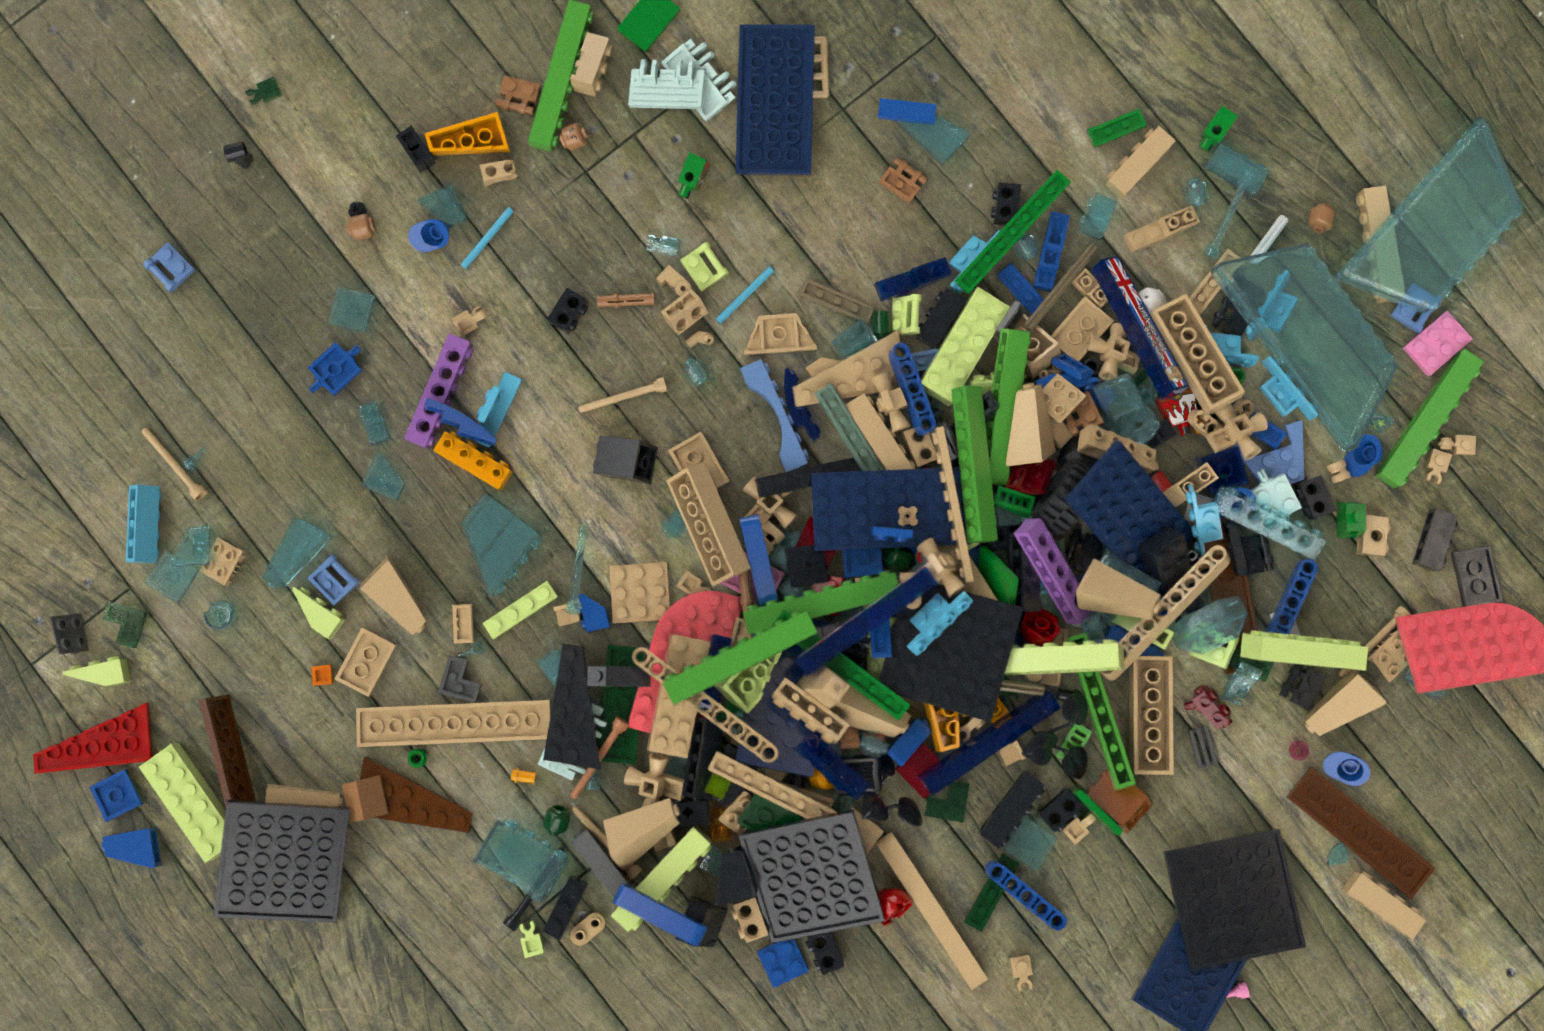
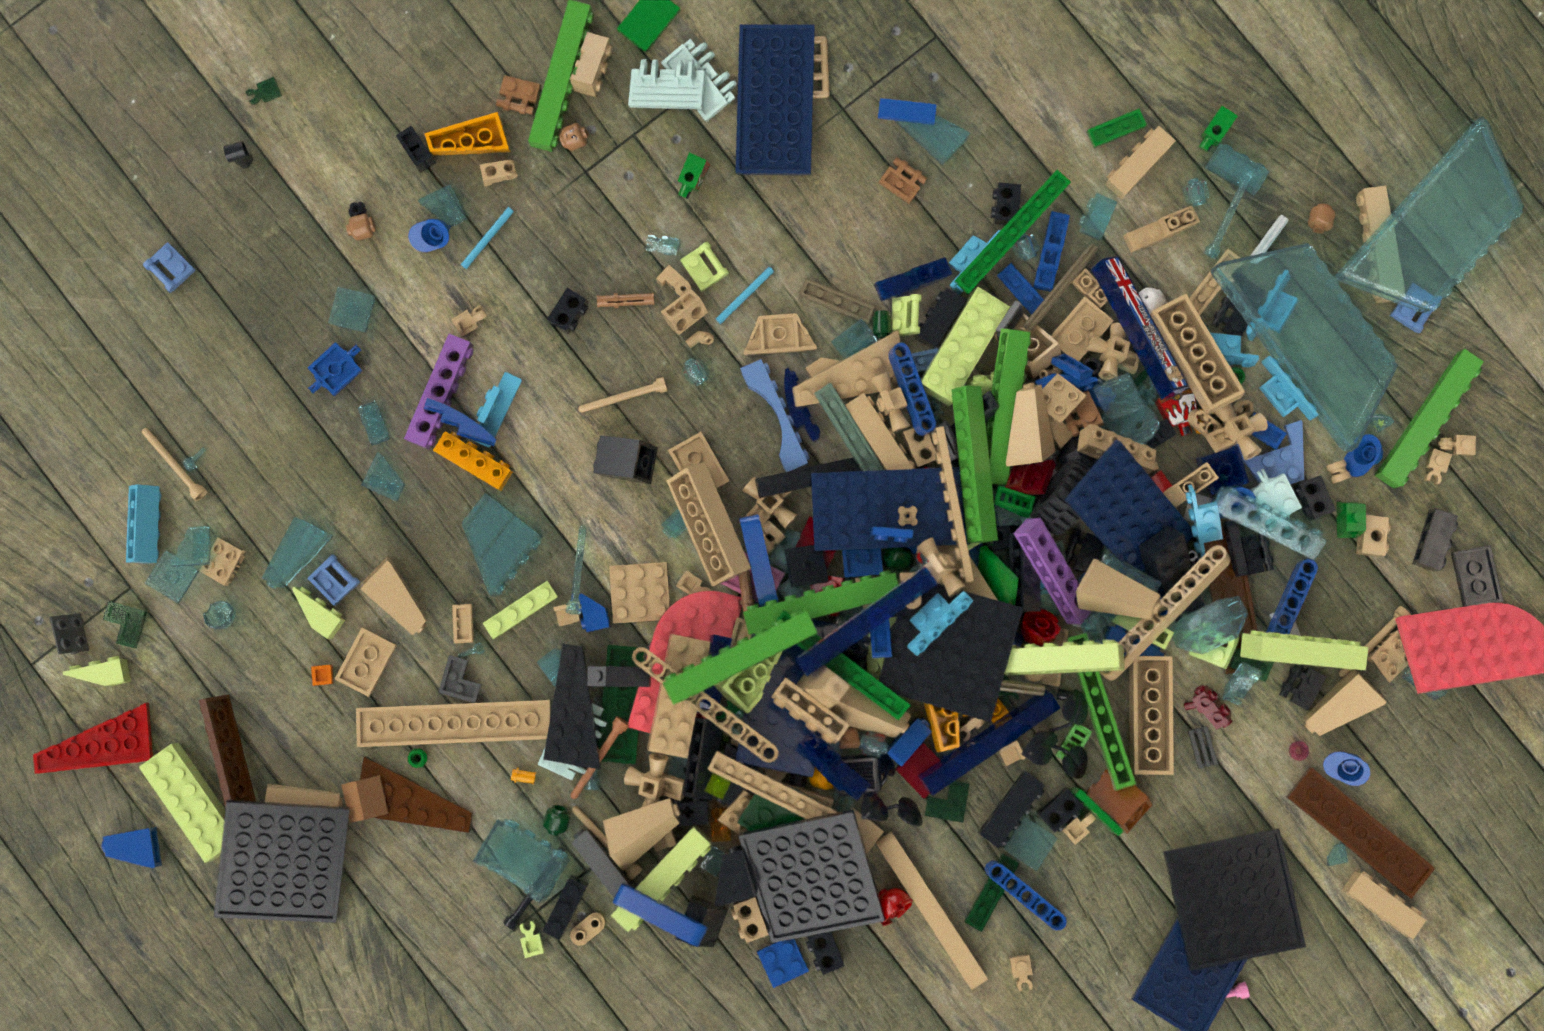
(116, 795): blue plate -> none
(1437, 343): bright pink plate -> none

